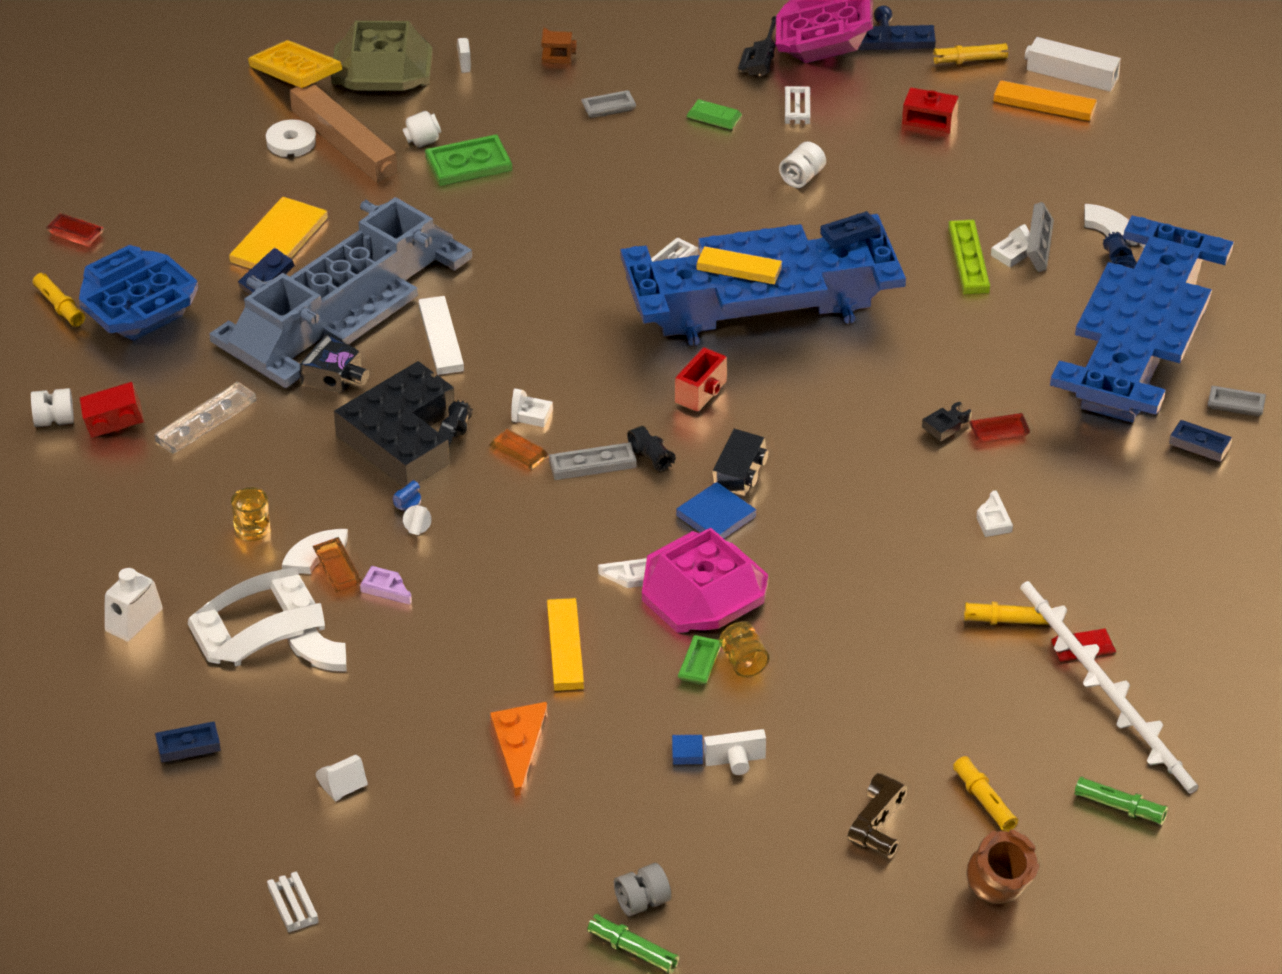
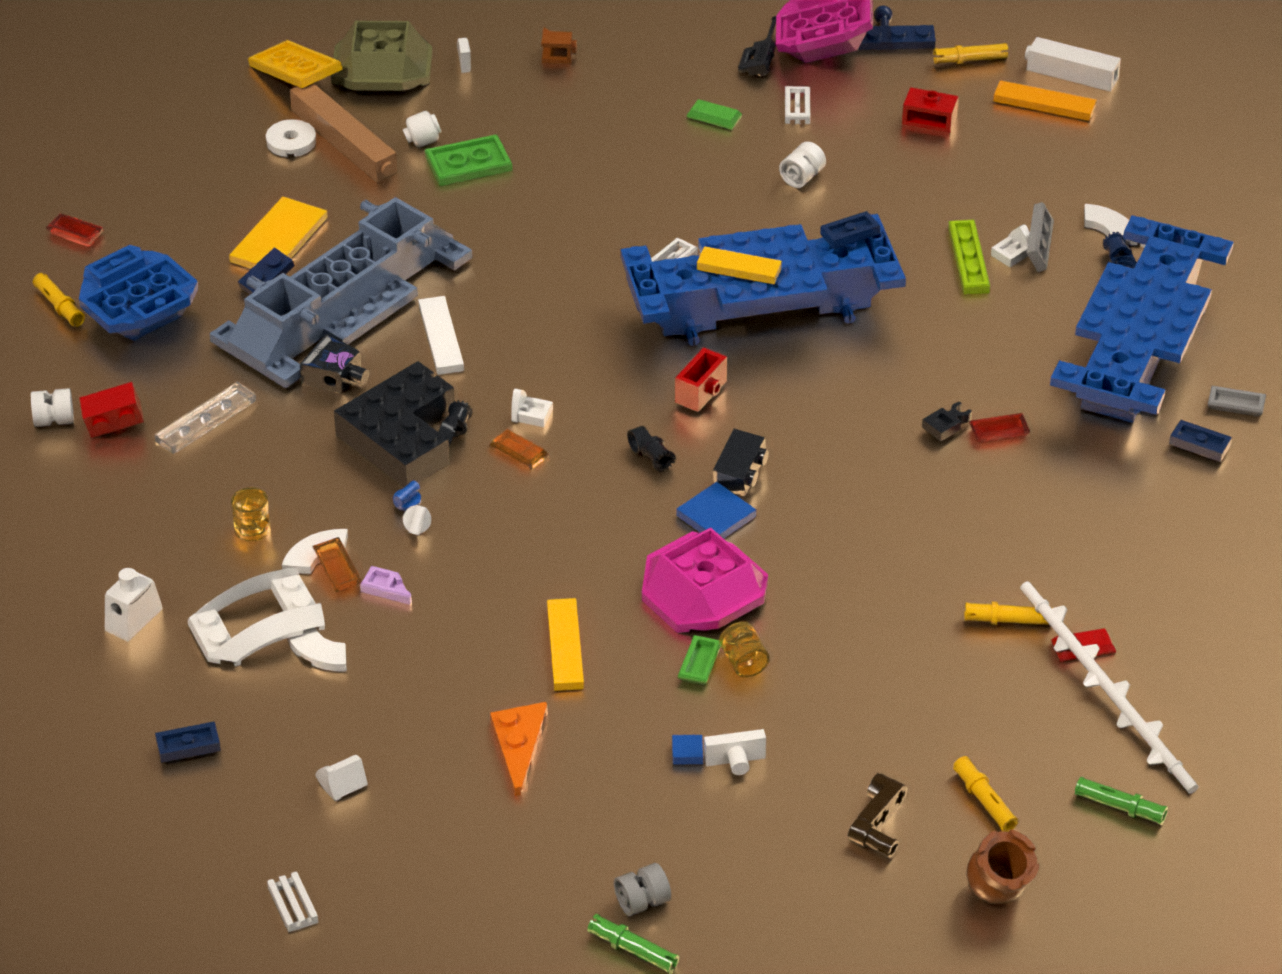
(592, 461): light grey tile -> none
(609, 104): light grey tile -> none
(625, 573): white tile -> none
(994, 517): white tile -> none

